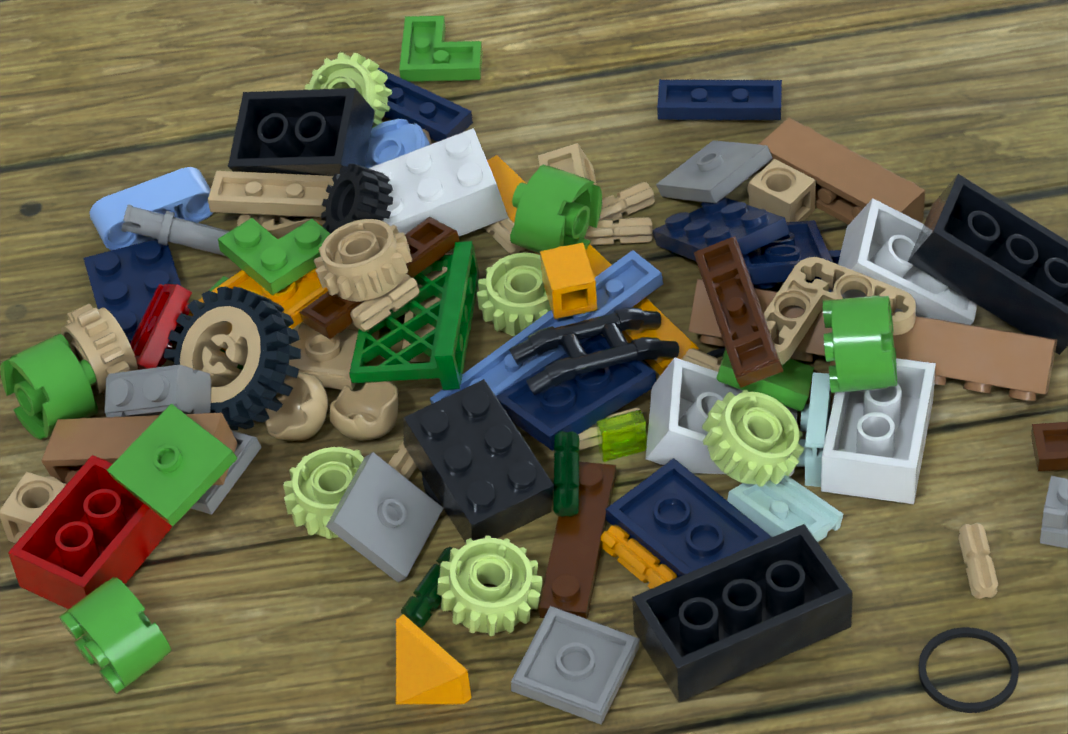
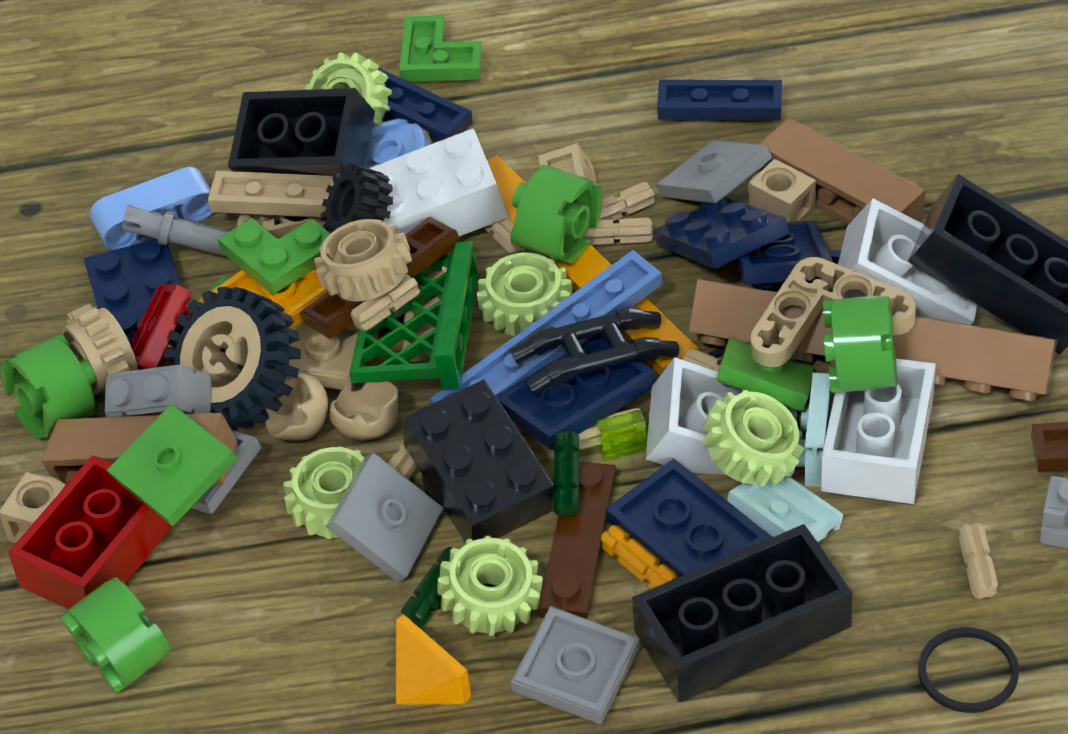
(568, 280): light orange brick -> none
(738, 312): reddish brown plate -> none

